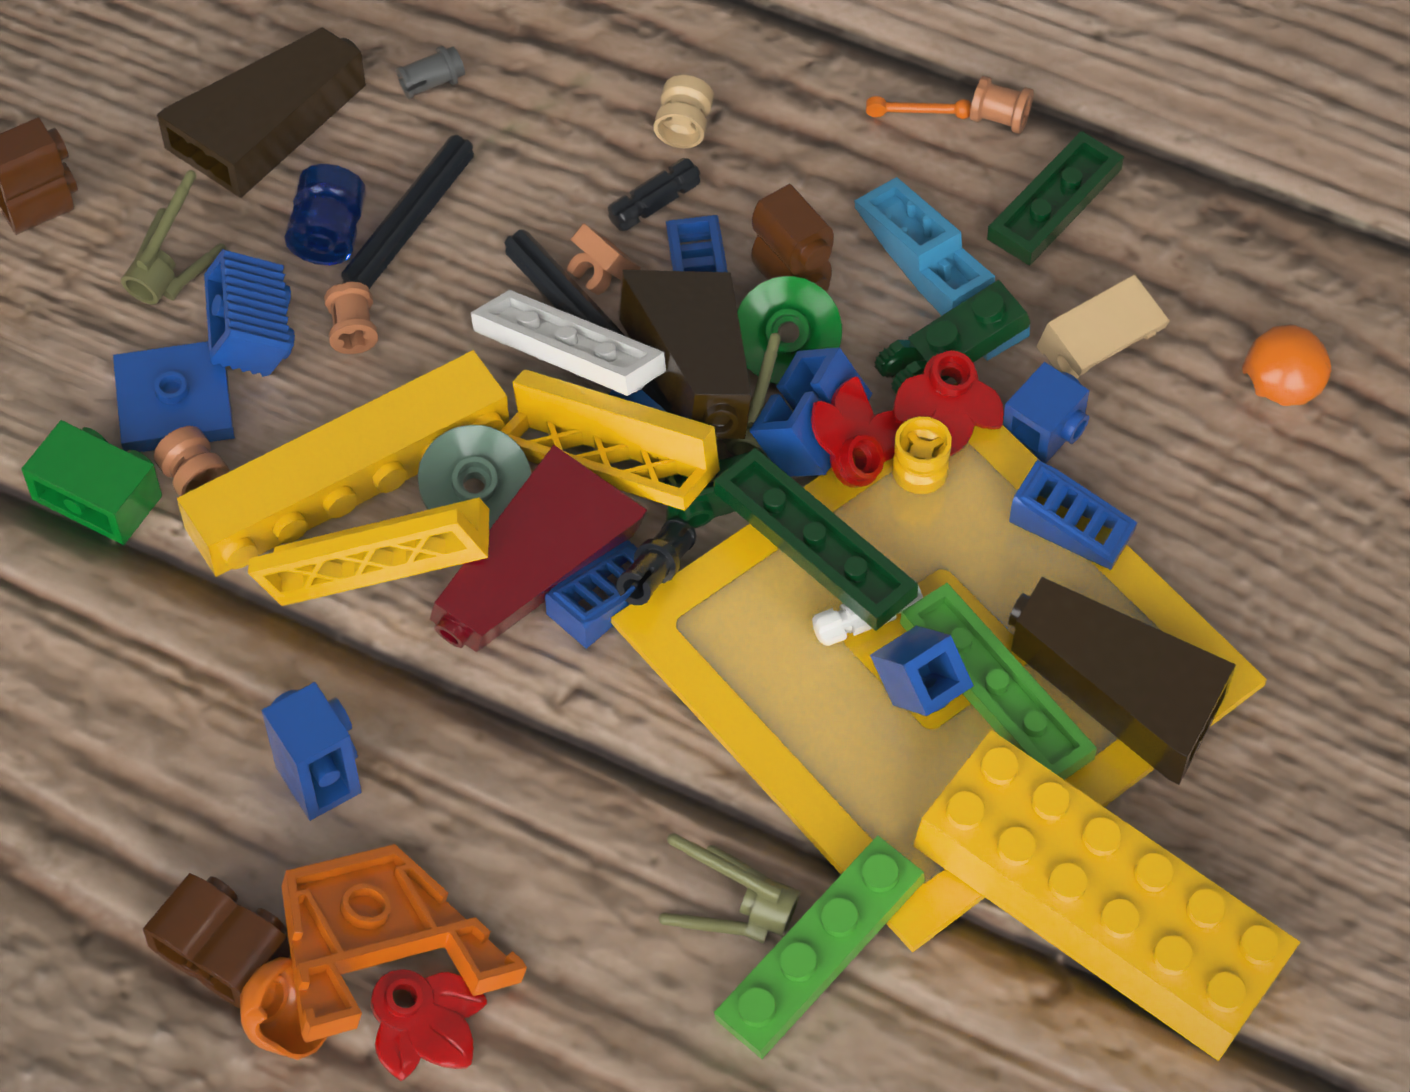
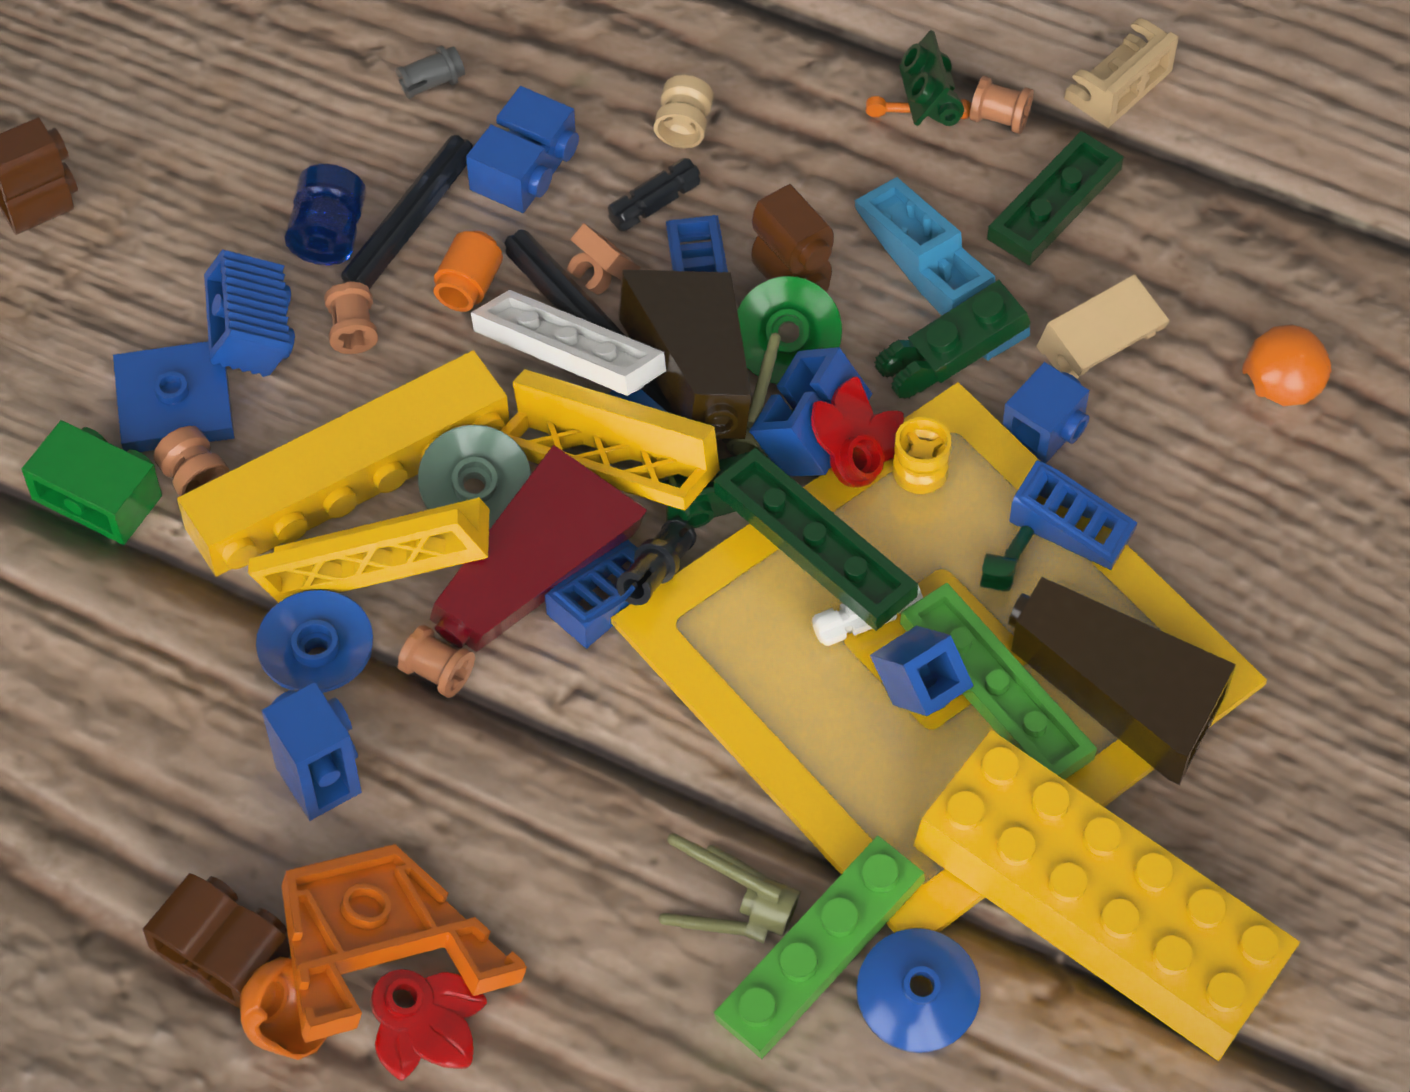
(152, 269): olive plant -> none
(263, 111): dark brown slope -> none
(309, 622): none -> blue dish
(436, 661): none -> nougat bush
(467, 270): none -> orange brick
(520, 162): none -> blue piece
(907, 1019): none -> blue dish
(930, 83): none -> dark green hinge
(956, 406): red plate -> none
(1000, 570): none -> dark green hand
(1124, 74): none -> tan hinge

